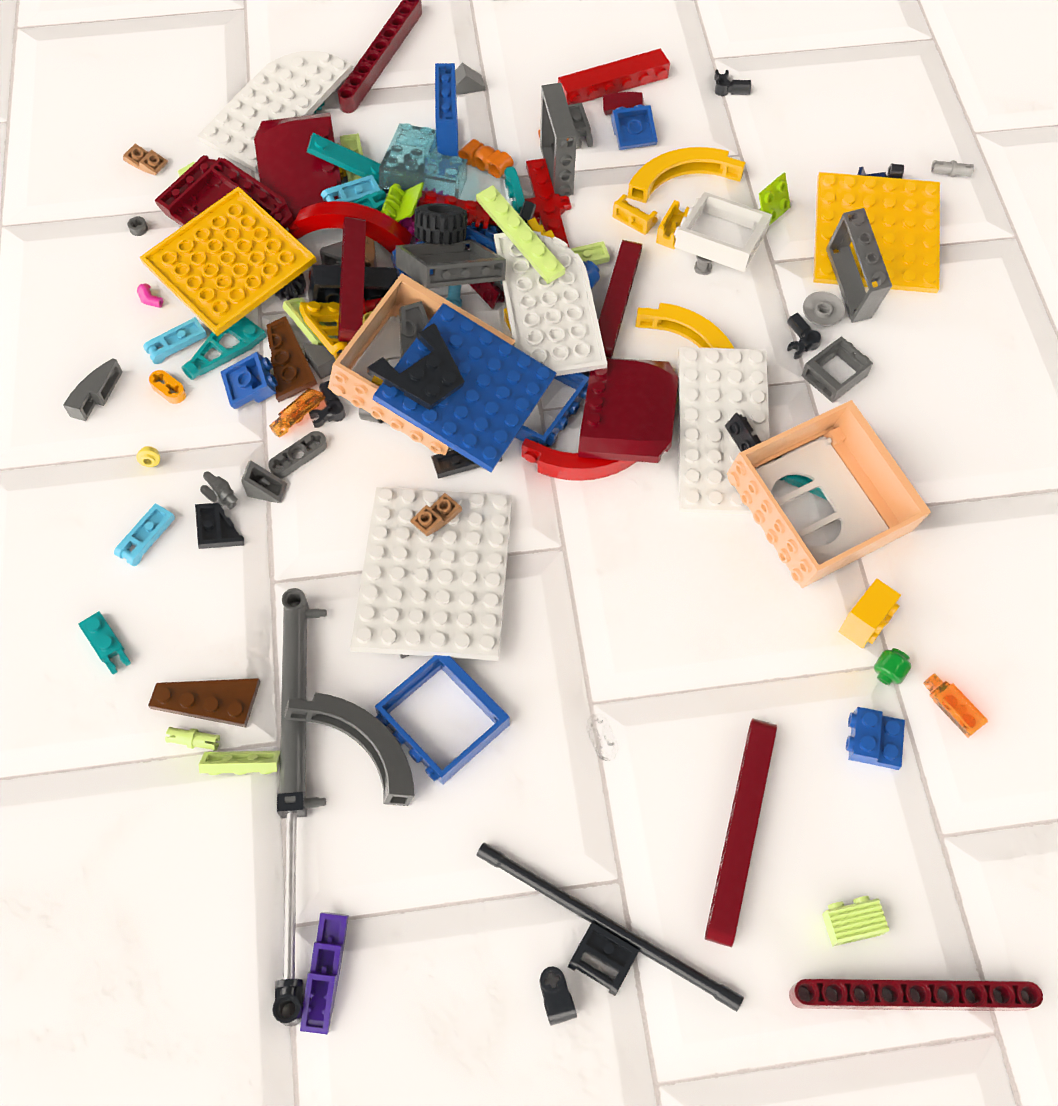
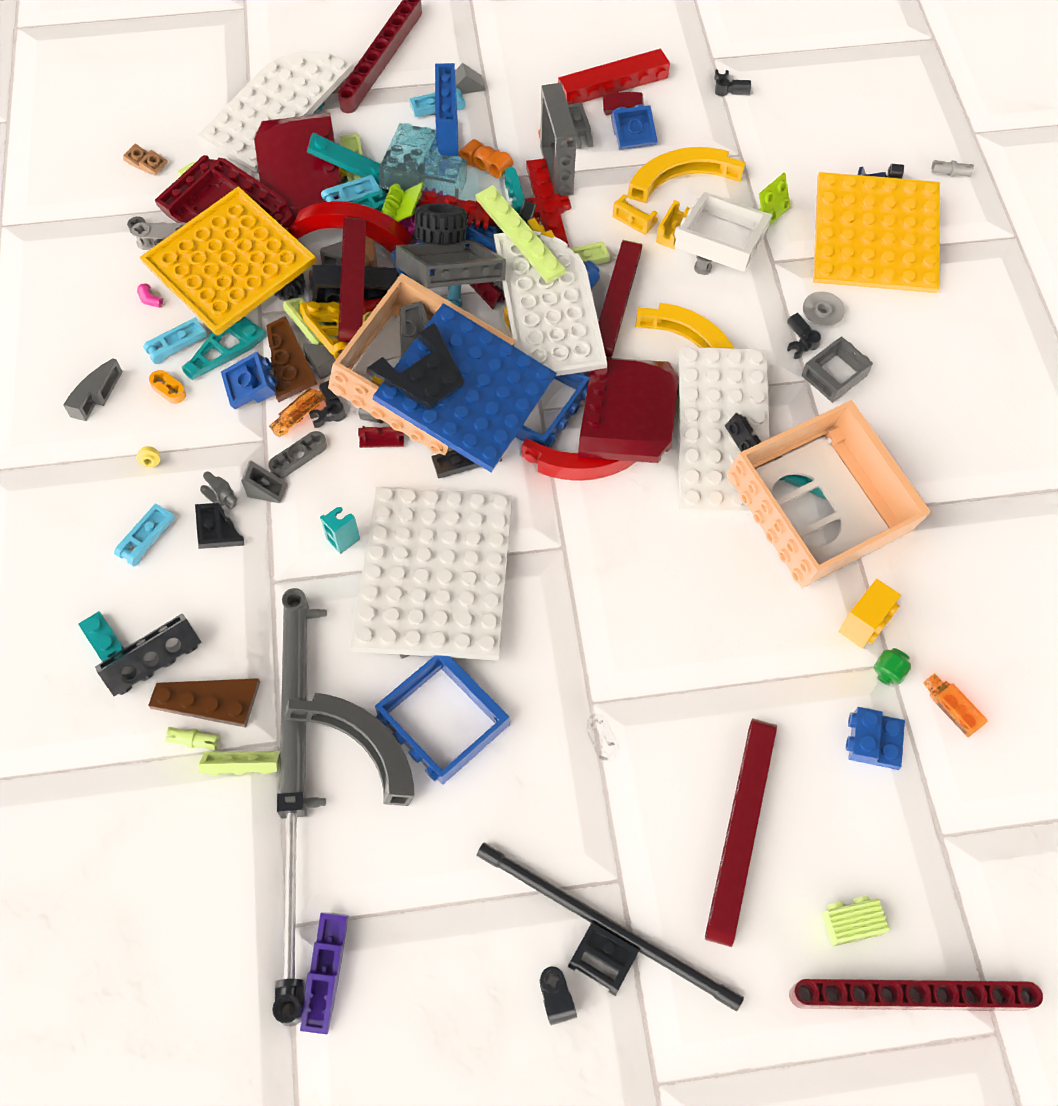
(134, 654): none -> black brick
(153, 233): none -> light grey piece
(340, 532): none -> teal hinge
(380, 437): none -> dark red hinge
(425, 104): none -> medium azure plate
(438, 515): medium nougat slope -> none
(856, 228): dark grey window -> none

